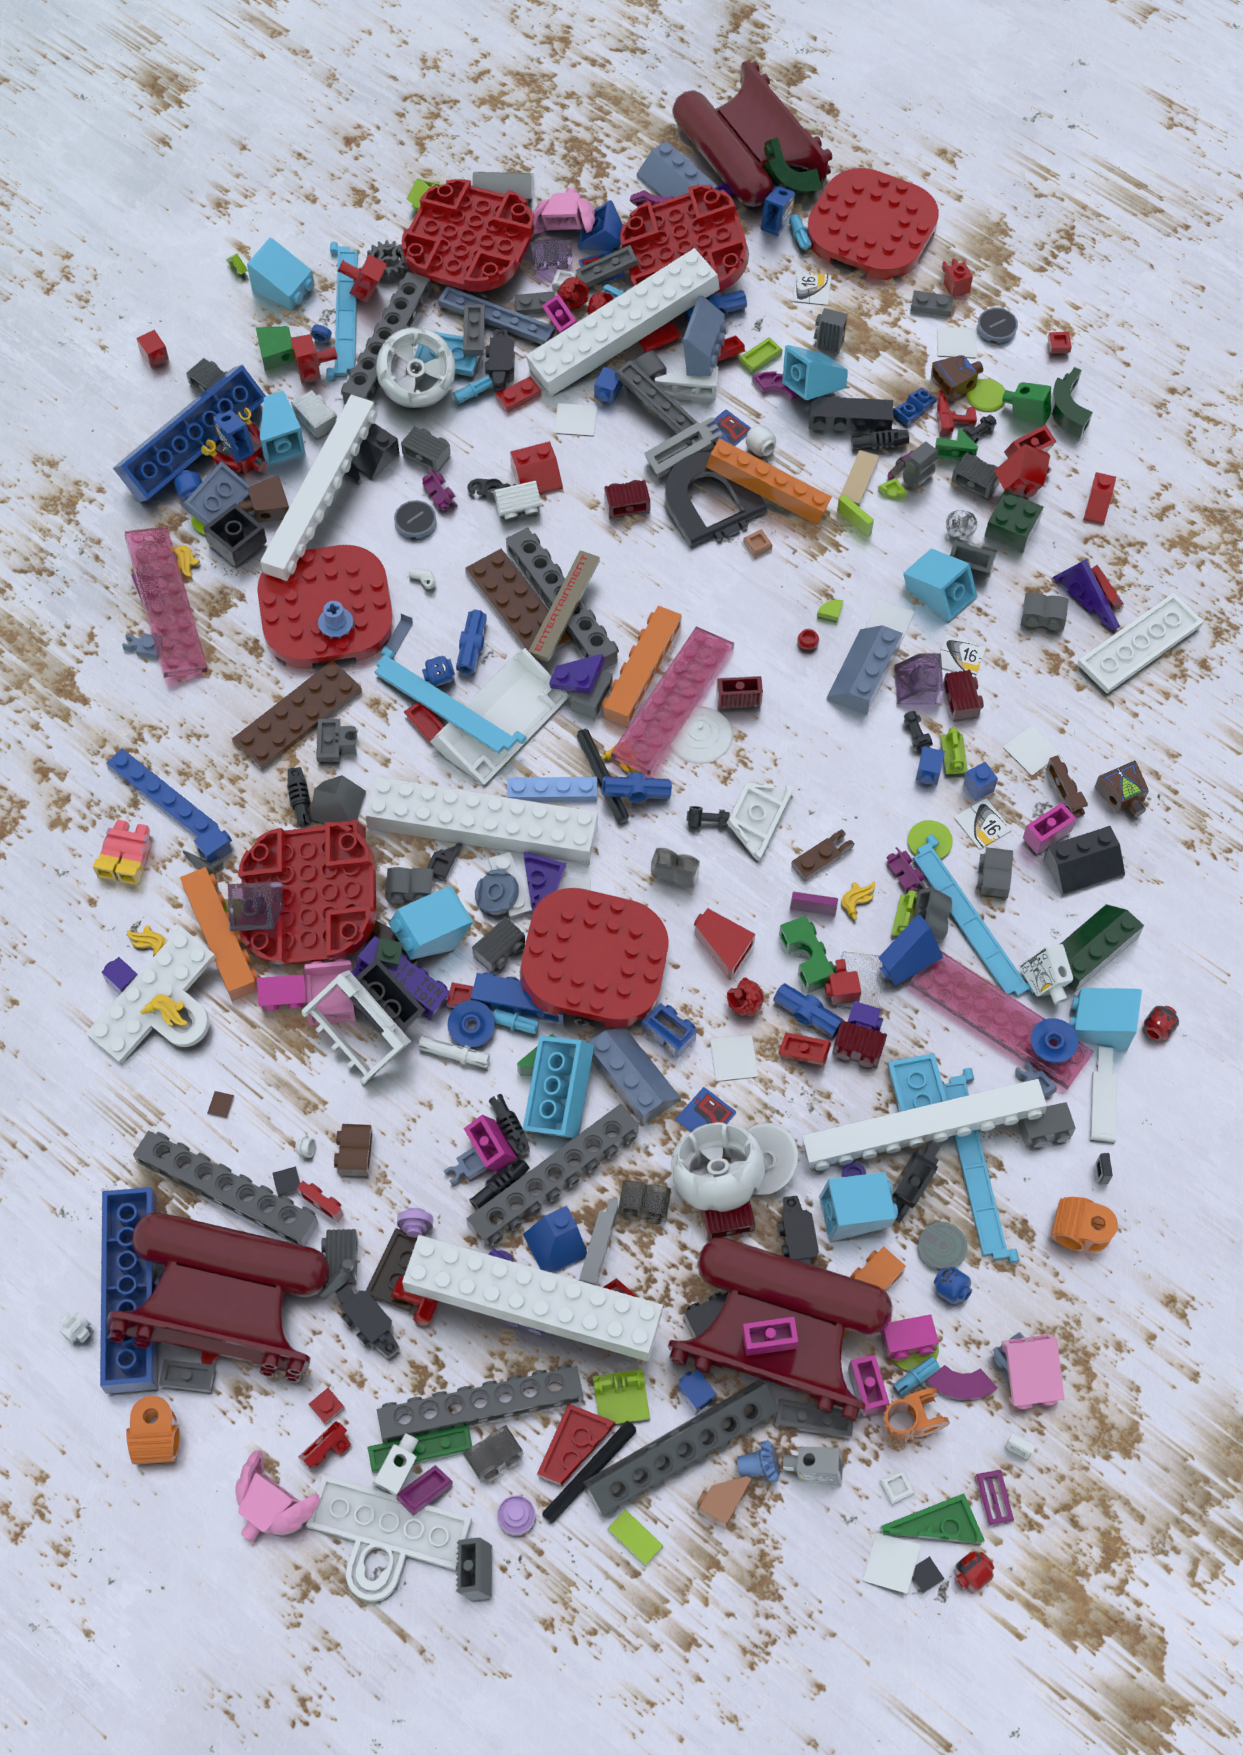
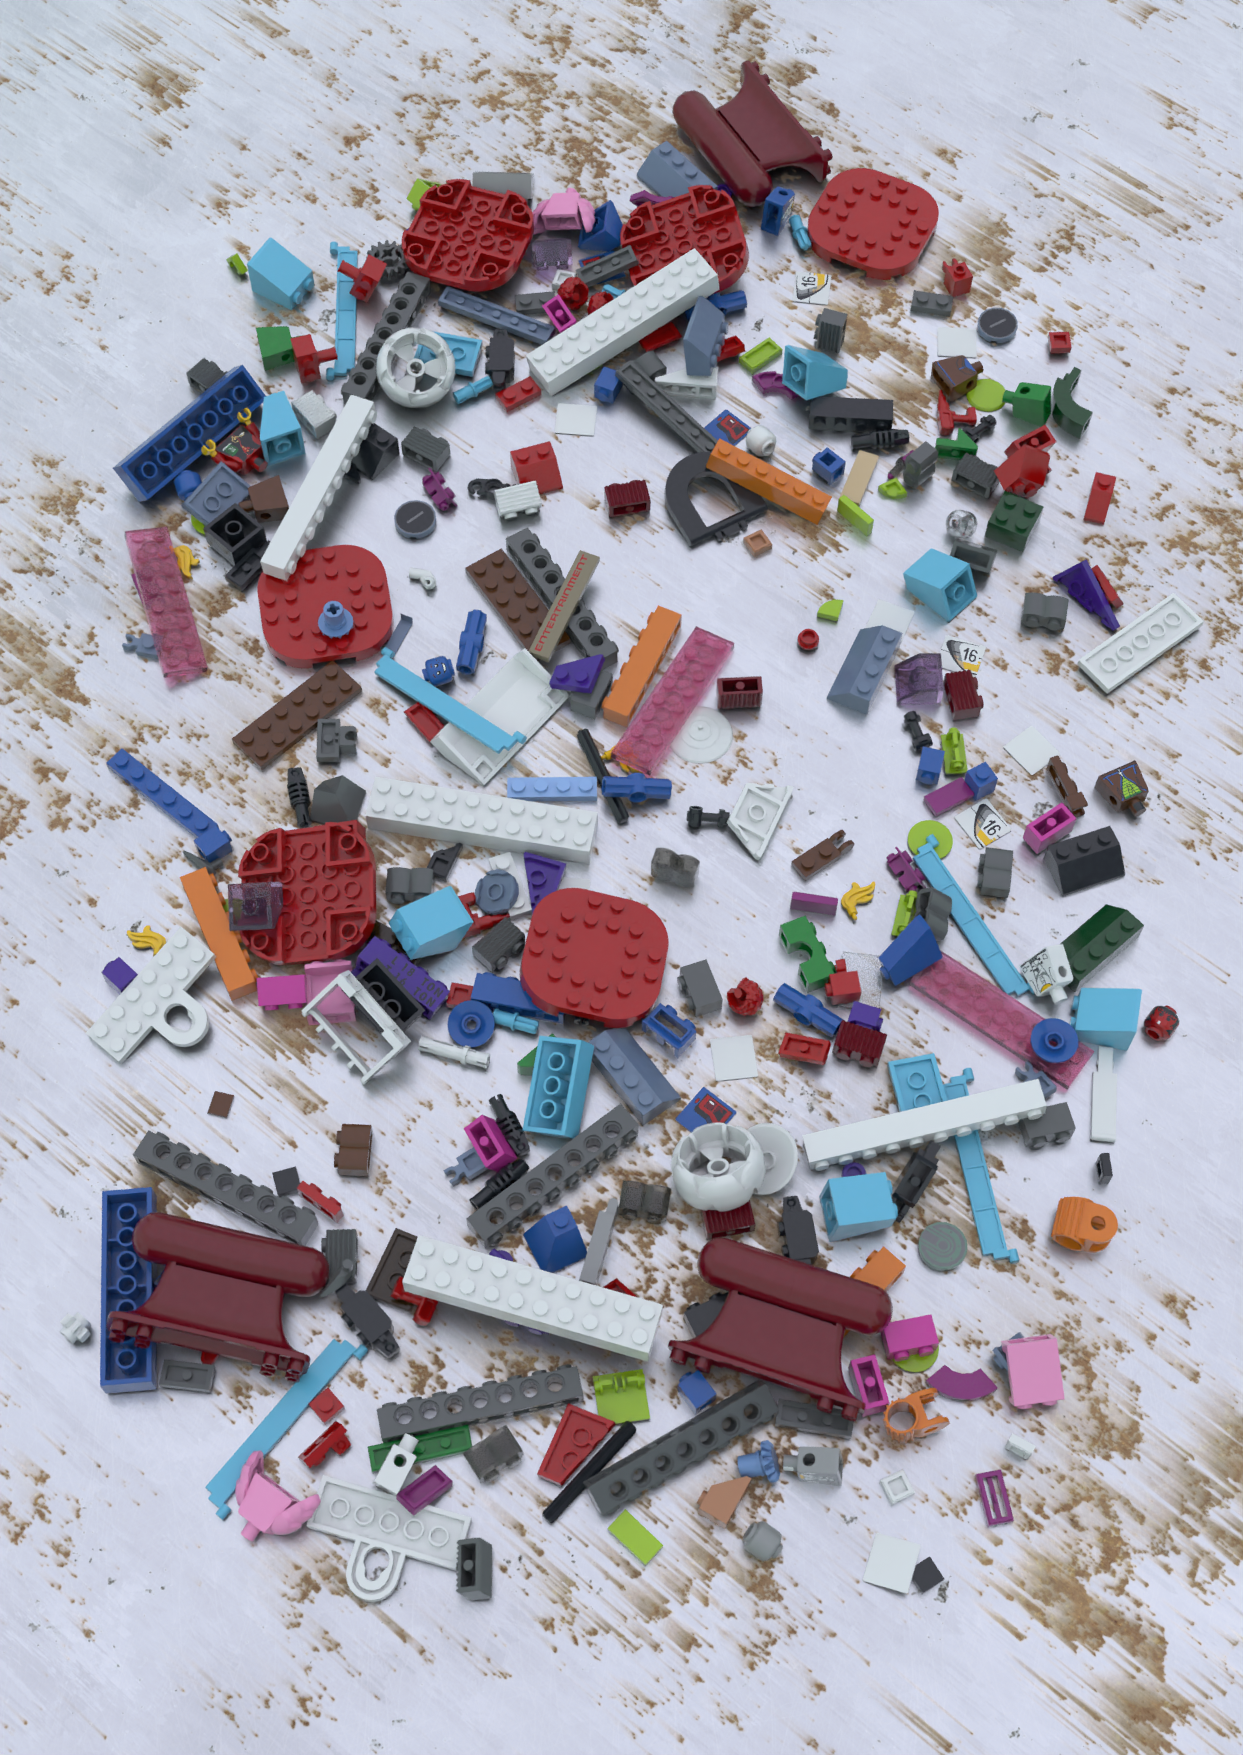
(124, 853): hips -> none
(152, 348): red brick -> none
(153, 1441): orange piece -> none
(168, 1008): yellow piece -> none
(230, 427): blue torso -> none
(247, 568): none -> black hinge
(281, 1418): none -> medium azure piece
(305, 1147): white plate -> none
(321, 333): blue tile -> none
(389, 952): dark green plate -> none
(415, 1221): lavender plate -> none
(474, 329): dark grey plate -> none
(479, 923): none -> red piece
(516, 1515): lavender plate -> none
(670, 452): light grey hinge -> none
(700, 988): none -> dark grey brick
(723, 940): red slope -> none
(763, 1541): none -> light grey head
(770, 1336): dark pink brick -> none
(786, 177): dark green arch -> none
(828, 465): none -> blue brick
(914, 407): blue slope -> none
(916, 1376): medium azure axle -> none
(943, 1521): green wing -> none
(948, 796): none -> magenta tile
(953, 1285): blue head -> none
(974, 1571): red head -> none

